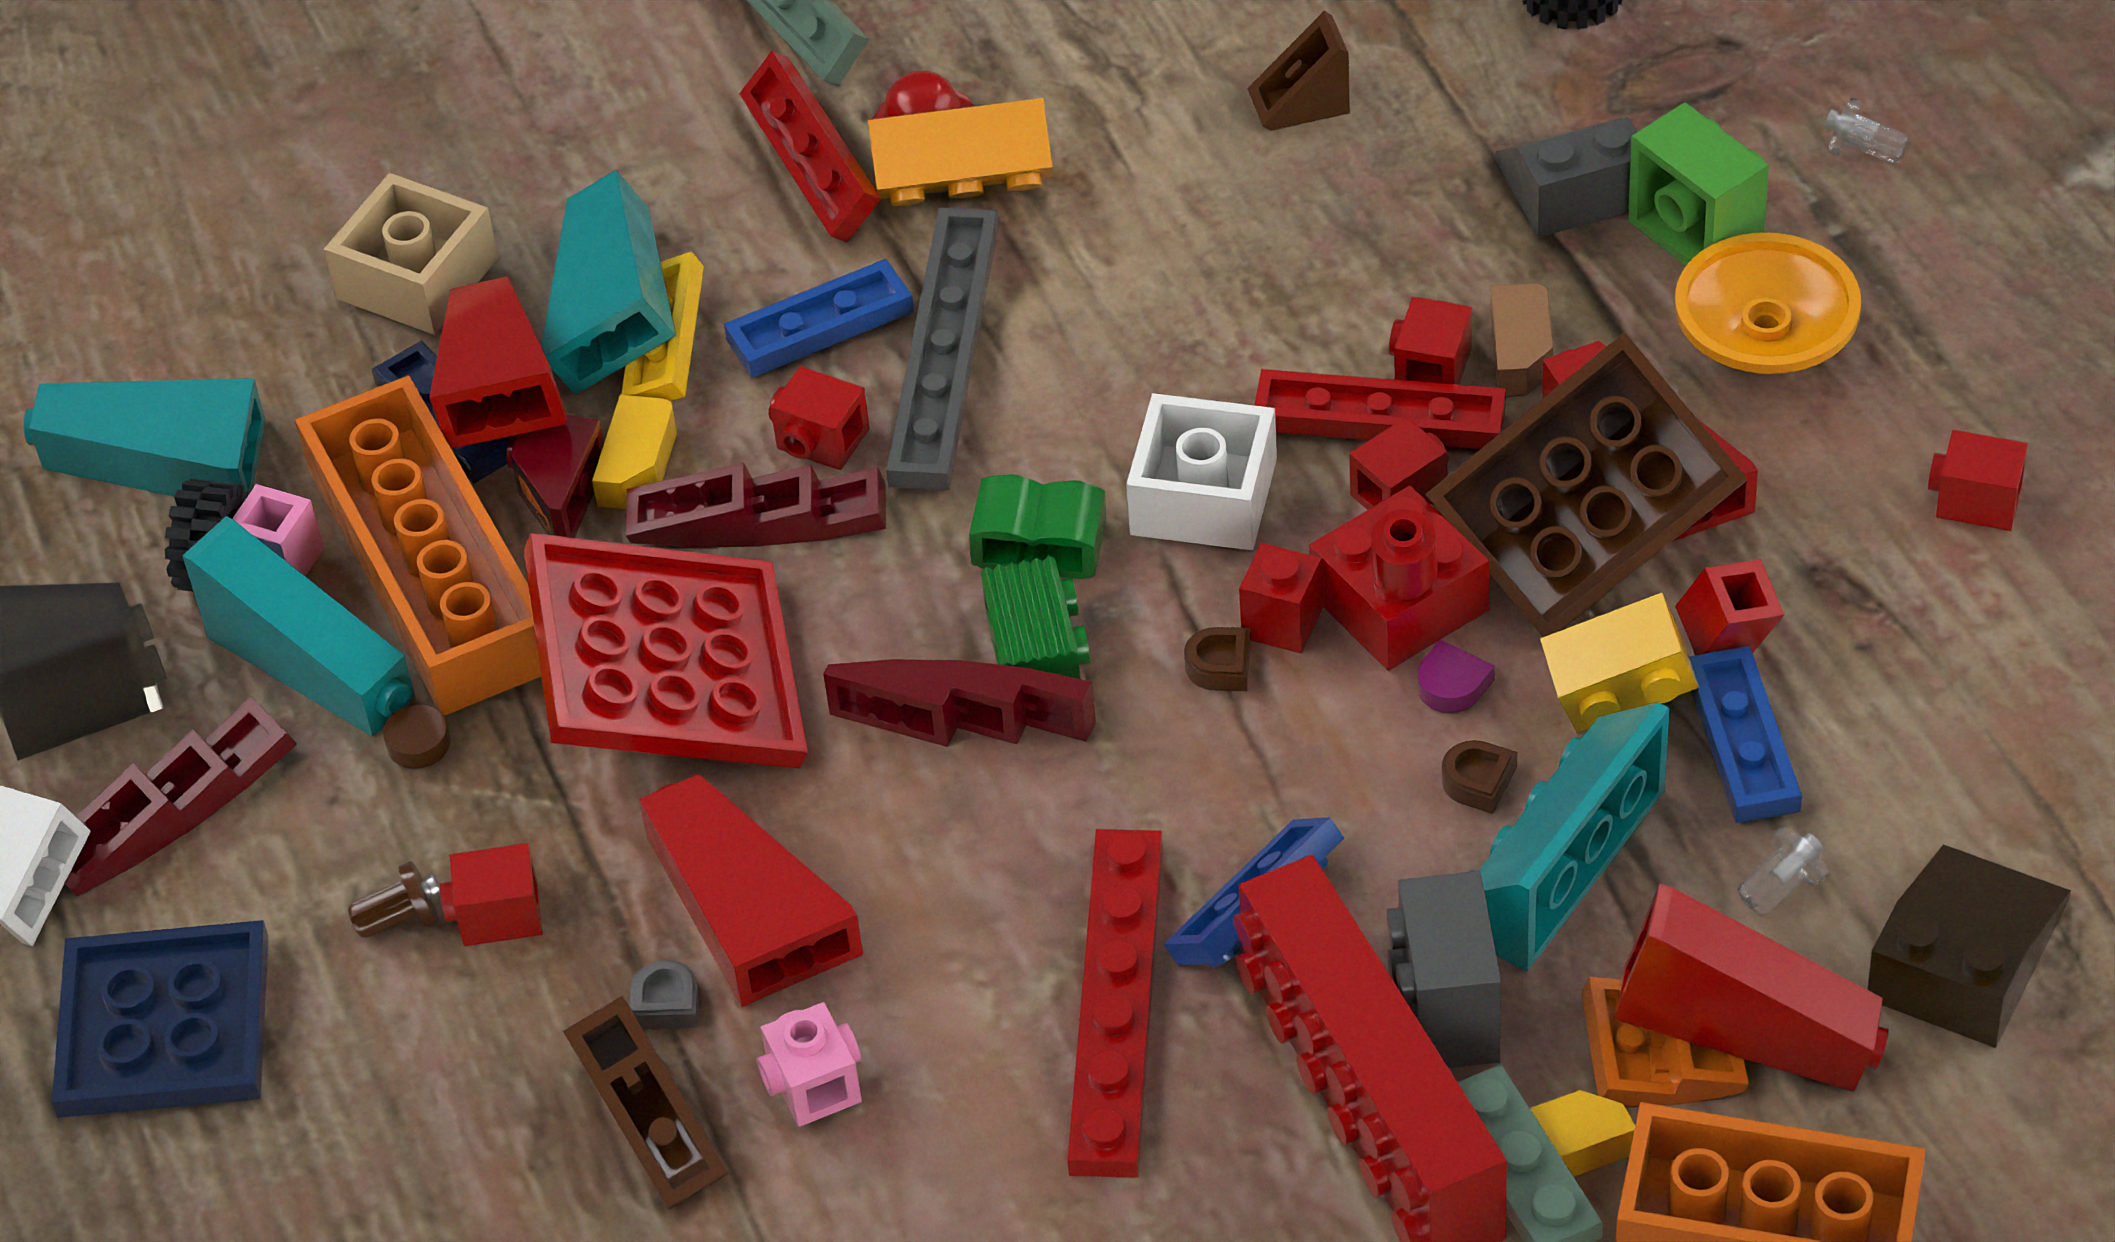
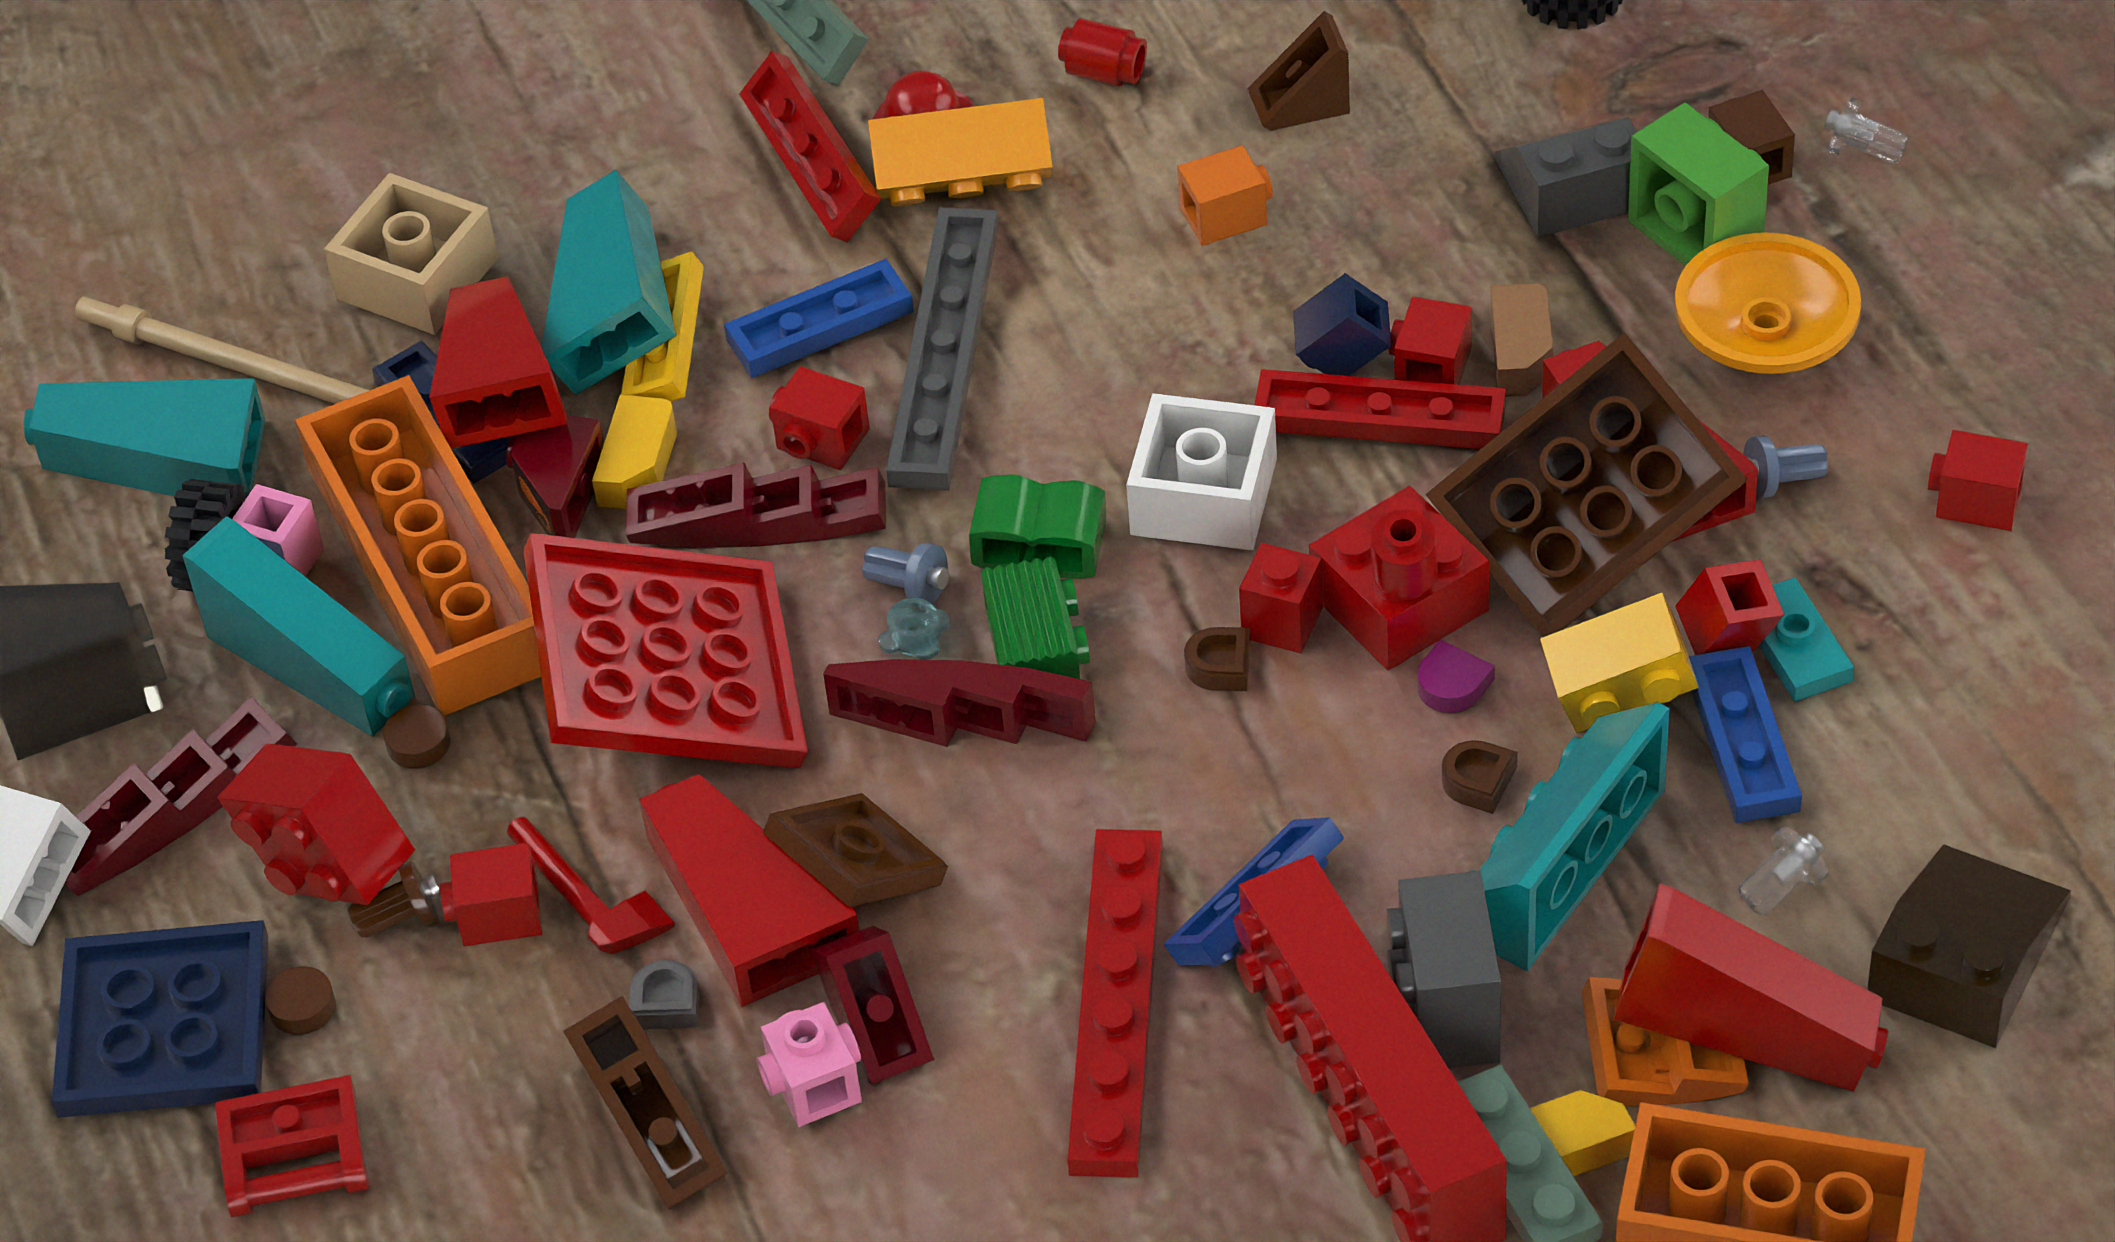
(137, 325): none -> tan bar
(288, 1127): none -> red plate
(300, 1000): none -> reddish brown tile
(316, 824): none -> red brick
(611, 929): none -> red piece
(855, 849): none -> reddish brown tile
(874, 999): none -> dark red slope
(914, 629): none -> clear light blue plate
(920, 573): none -> sand blue piece
(1102, 52): none -> red brick
(1224, 194): none -> orange brick
(1341, 327): none -> dark blue brick
(1394, 461): red brick -> none
(1758, 127): none -> reddish brown brick
(1784, 463): none -> sand blue piece
(1803, 646): none -> teal plate

